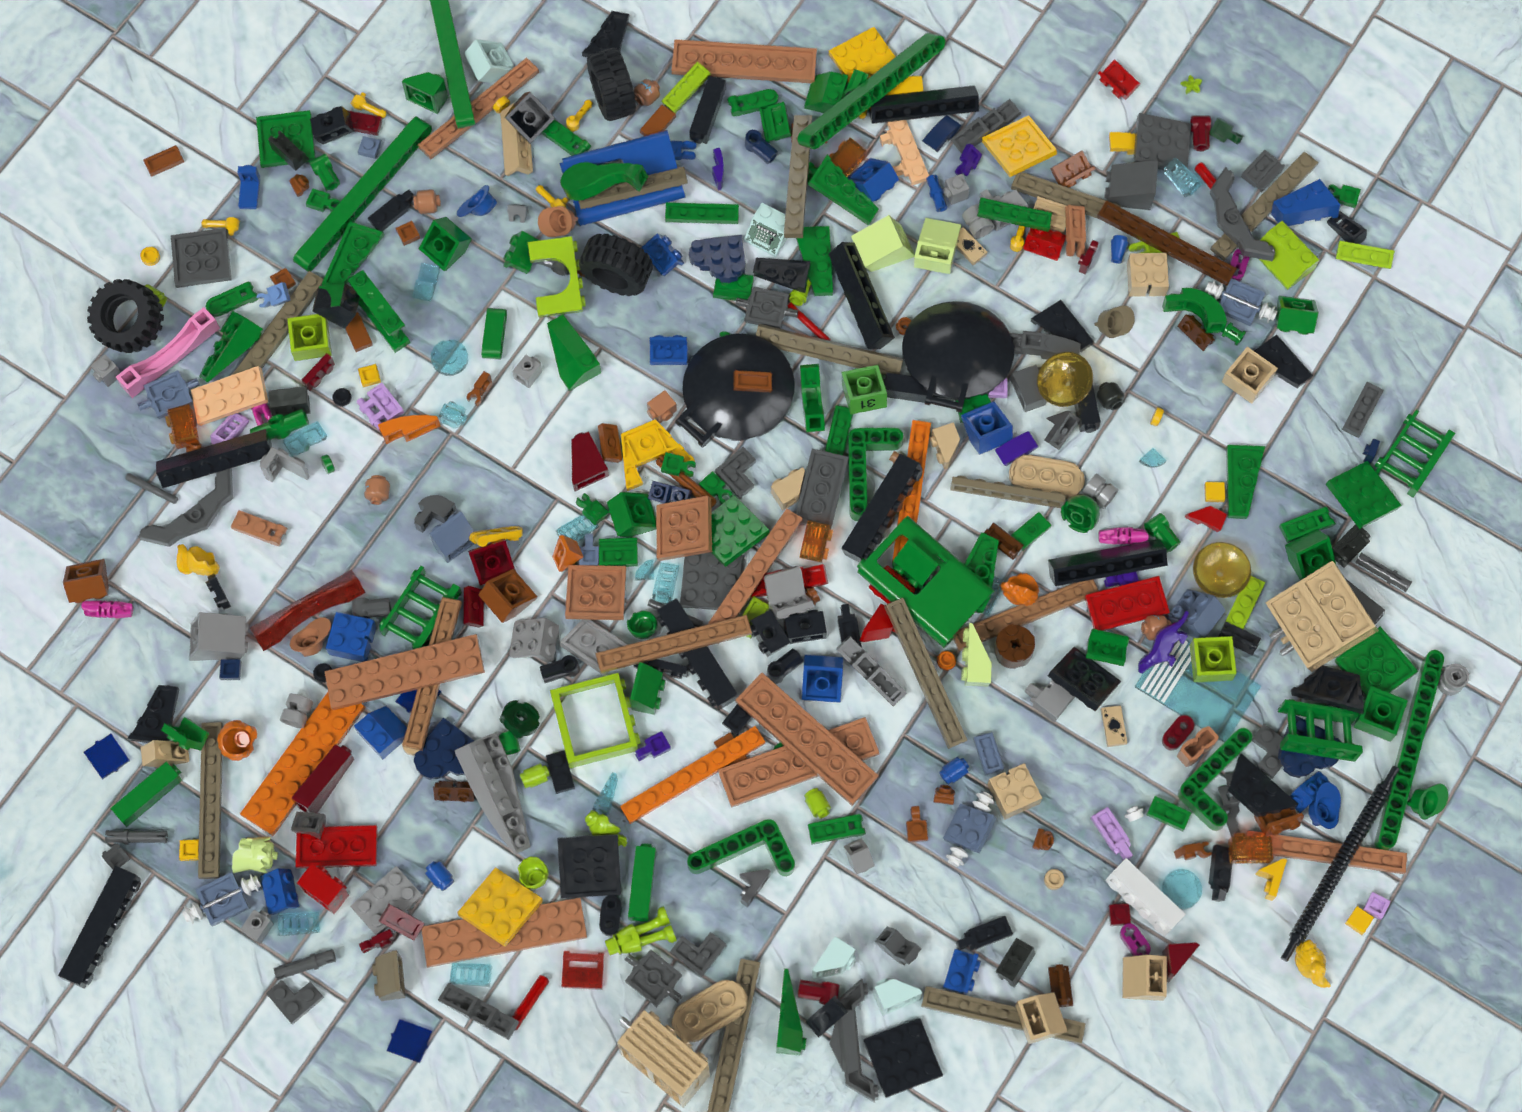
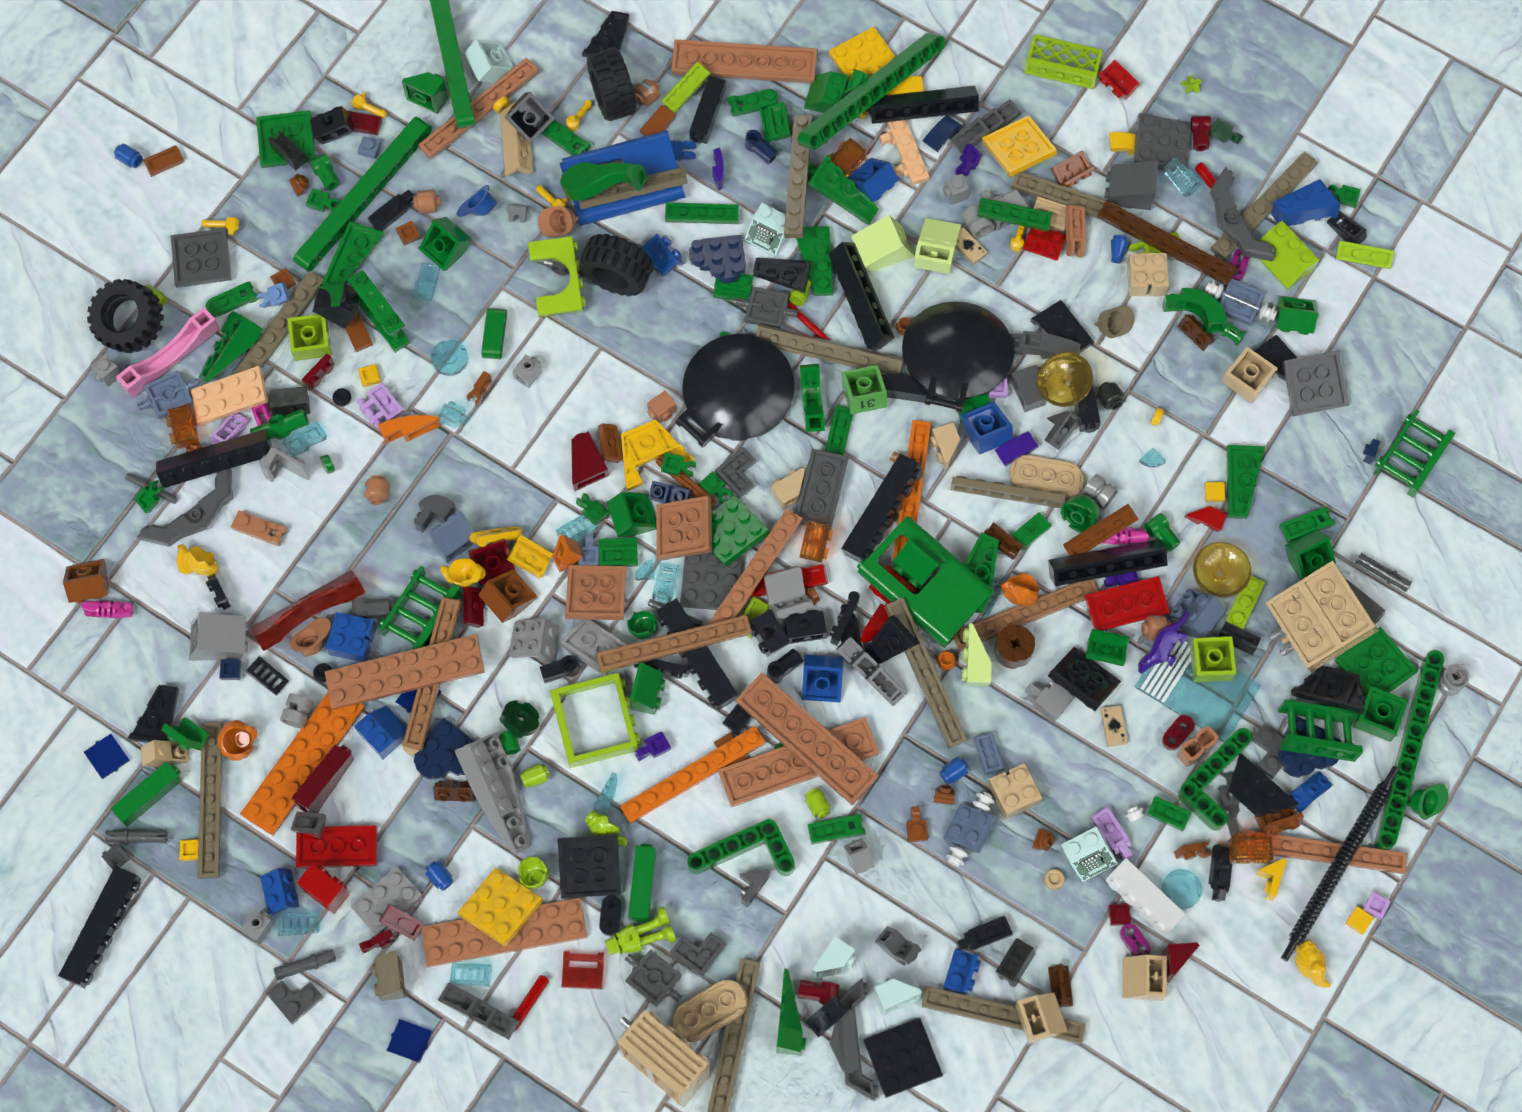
(128, 155): none -> blue brick
(148, 498): none -> green plate
(150, 256): yellow tile -> none
(221, 899): sand blue plate -> none
(249, 186): blue bracket -> none
(254, 855): yellowish green hat -> none
(260, 661): none -> black slope
(463, 572): none -> yellow hair
(518, 254): green bracket -> none
(530, 556): none -> yellow plate
(560, 772): black plate -> none
(573, 357): green wedge -> none
(668, 350): blue bracket -> none
(752, 381): dark orange tile -> none
(844, 616): none -> black plate
(859, 465): green beam -> none
(890, 641): none -> black wing
(936, 193): blue pin -> none
(1060, 71): none -> lime fence
(1085, 260): dark red plate -> none
(1089, 854): none -> light aqua slope
(1101, 531): none -> dark orange plate
(1262, 171): dark grey plate -> none
(1315, 383): none -> dark grey plate
(1326, 806): blue piece -> none
(1350, 545): pearl dark grey hinge -> none
(1362, 409): dark grey plate -> none
(1363, 494): green plate -> none

